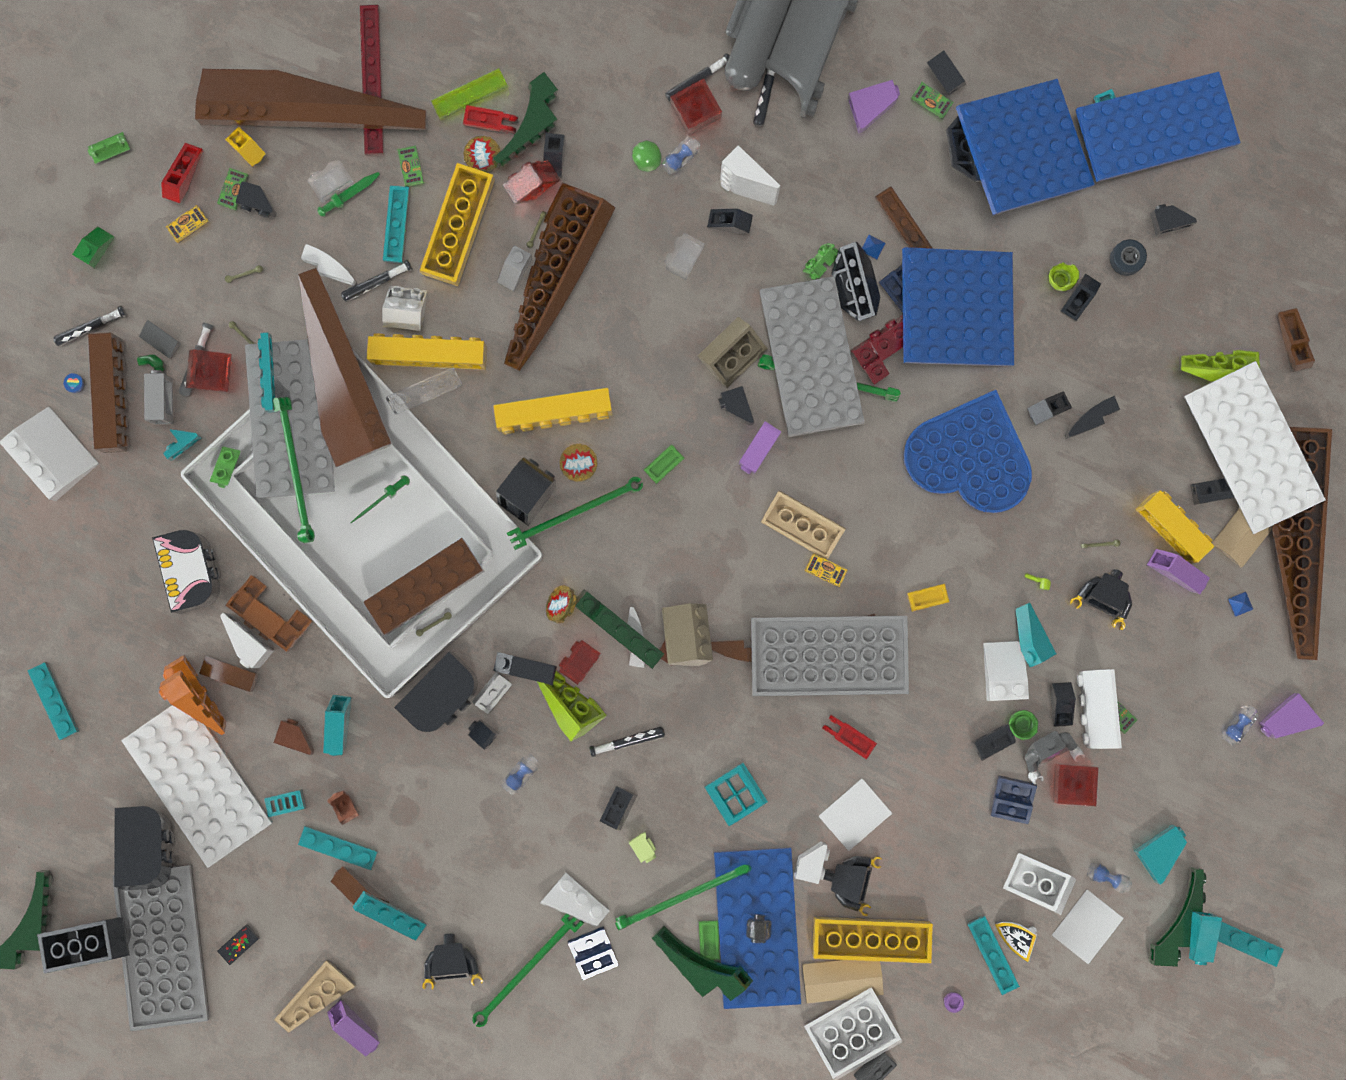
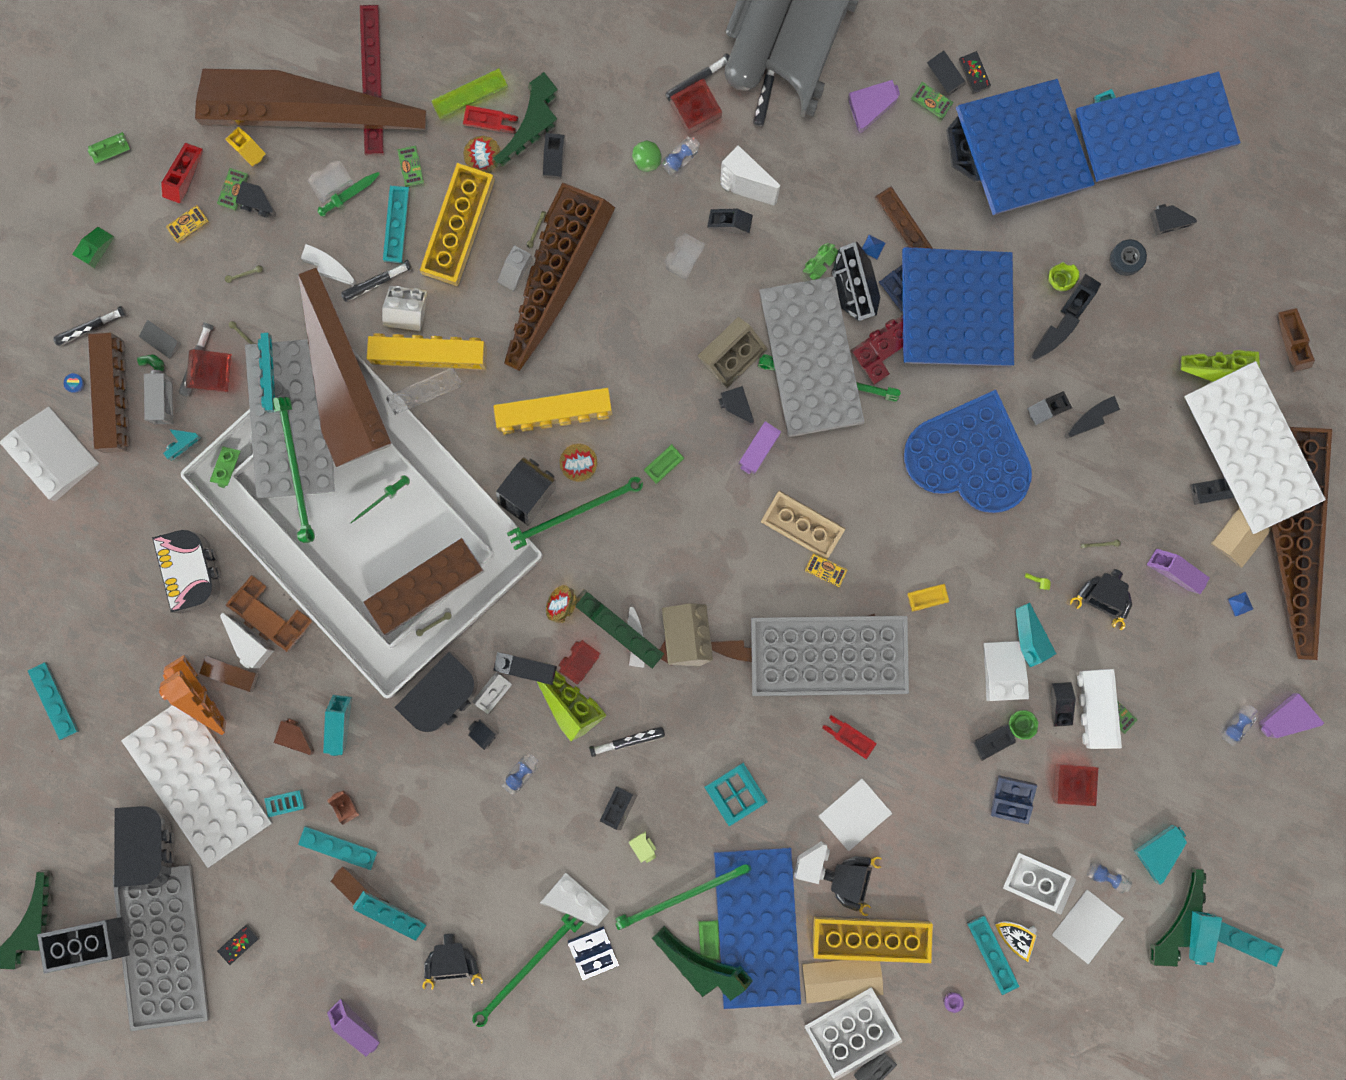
(316, 994): tan wing -> none
(531, 181): clear red brick -> none
(759, 928): clear smoke head -> none
(974, 72): none -> black tile
(1048, 749): dark grey torso -> none
(1054, 336): none -> black slope
(1175, 526): yellow brick -> none

